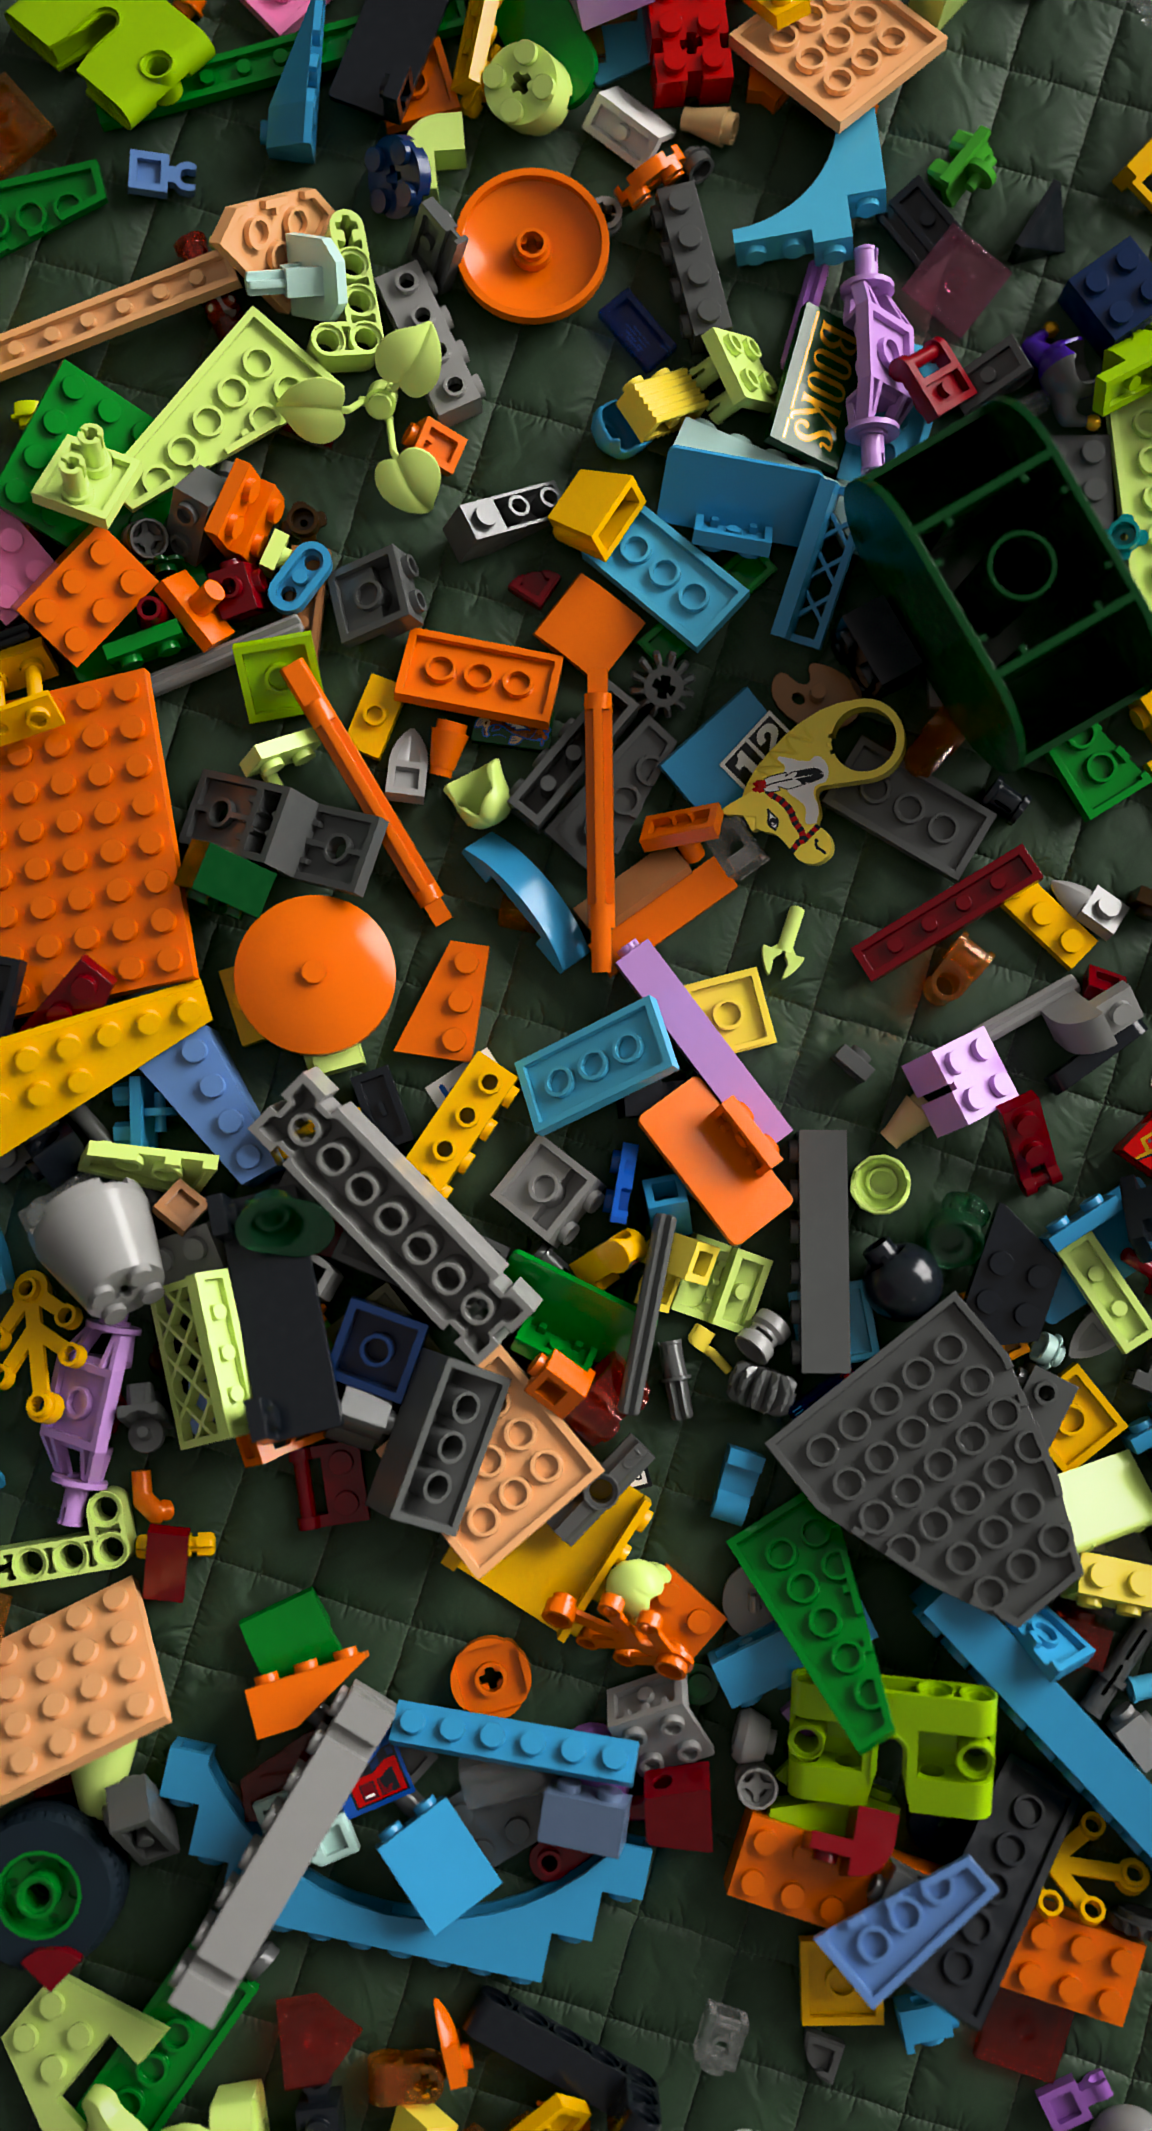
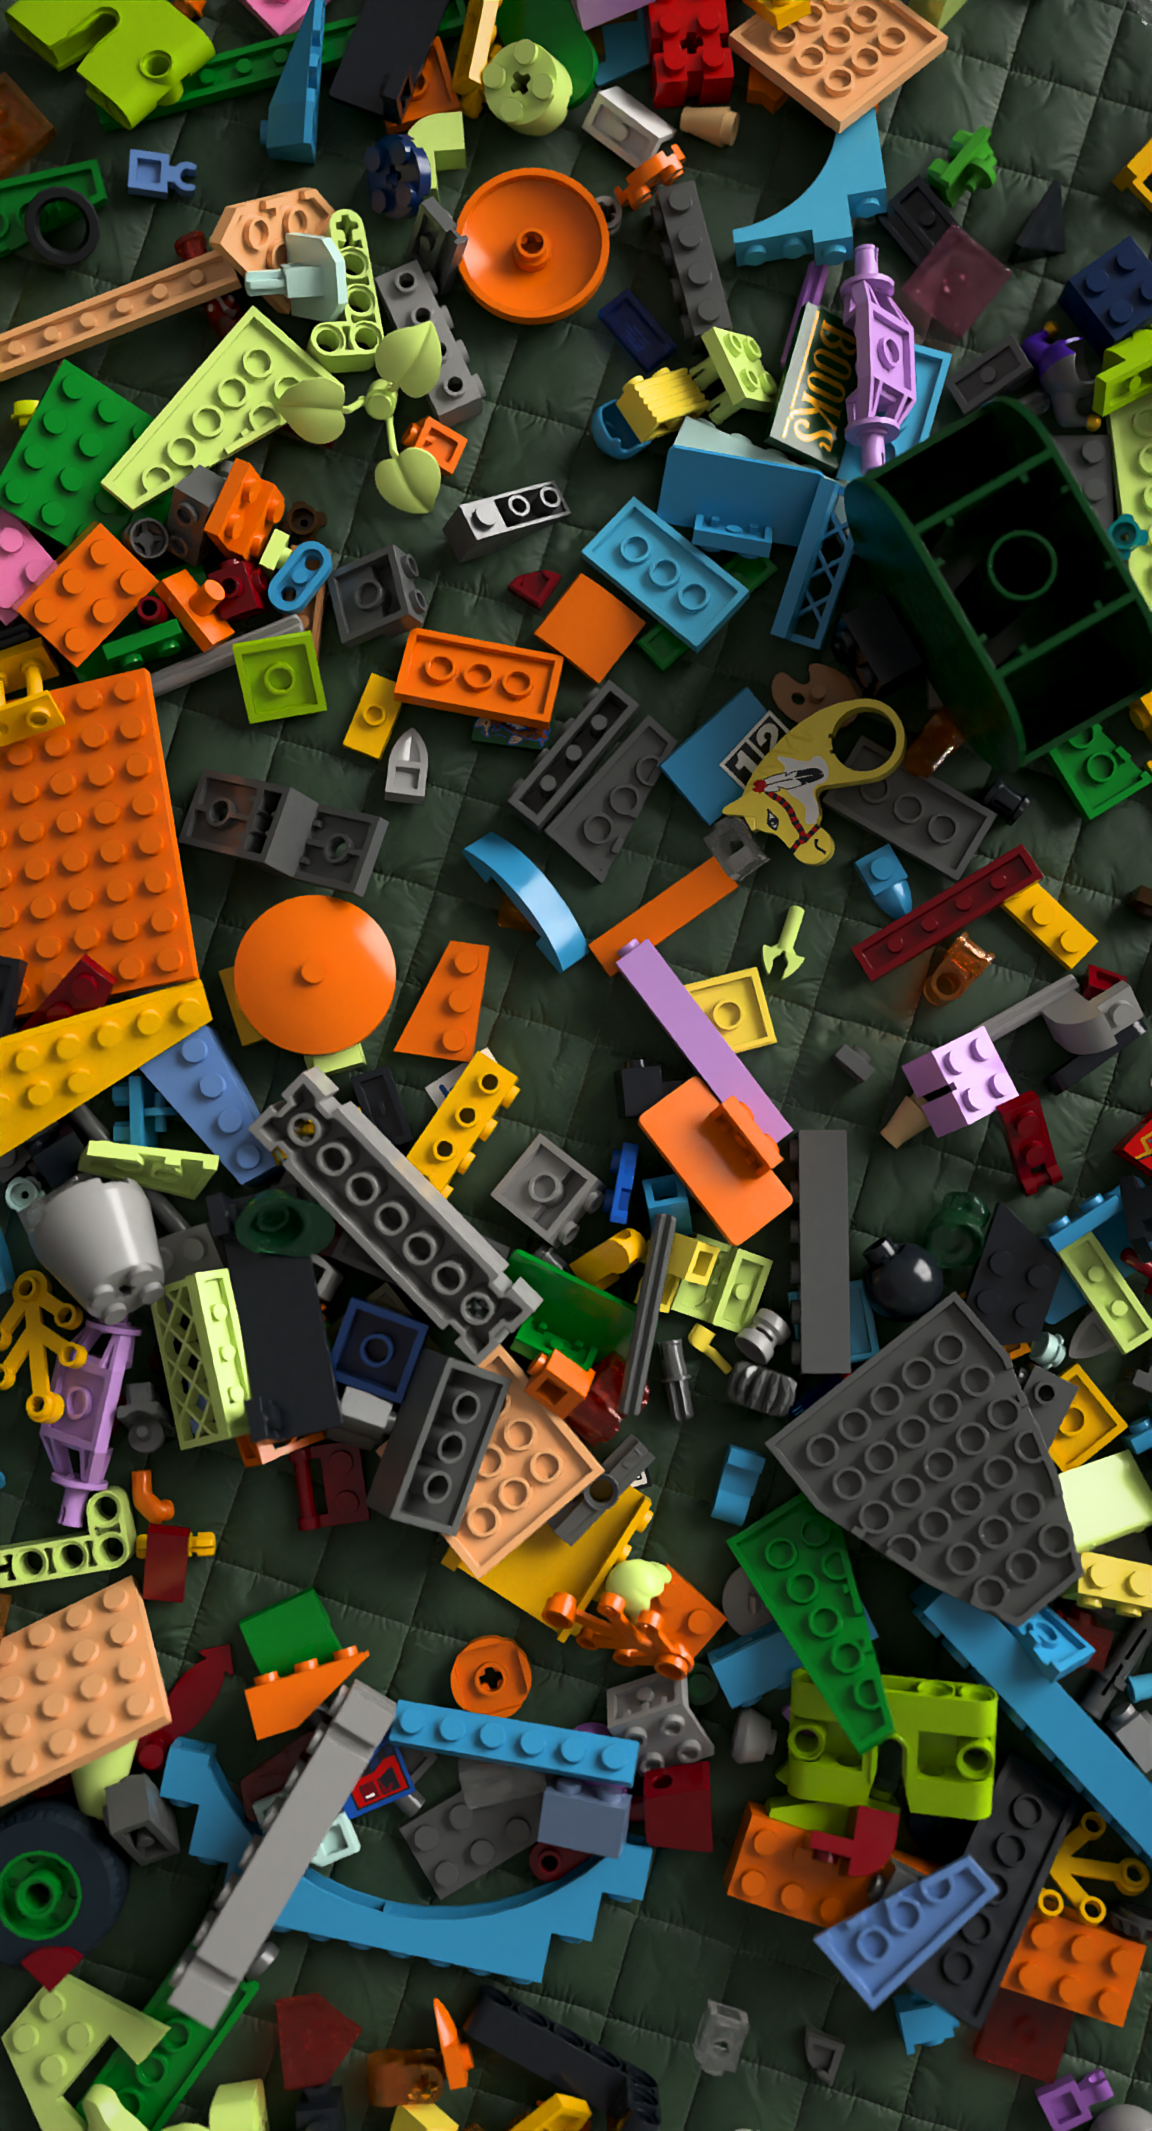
(17, 1187): none -> light aqua plate
(35, 238): none -> black tyre
(87, 478): yellowish green plate -> none
(165, 566): dark green plant -> none
(180, 1207): medium nougat tile -> none
(187, 1705): none -> dark red brick
(224, 881): dark green brick -> none
(273, 755): yellowish green plate -> none
(365, 788): orange piece -> none
(437, 1863): dark azure panel -> none
(446, 746): orange cone -> none
(481, 796): yellowish green hair -> none
(596, 511): yellow torso -> none
(596, 1066): medium azure plate -> none
(599, 817): orange piece -> none
(643, 884): medium nougat tile -> none
(675, 677): dark grey gear -> none
(683, 830): orange tile -> none
(697, 164): dark grey plate -> none
(756, 1793): light grey wheel -> none
(826, 1993): yellow plate -> none
(880, 1184): yellowish green hair -> none
(885, 881): none -> dark azure plate
(938, 391): dark red plate -> none
(1092, 908): light grey plate -> none

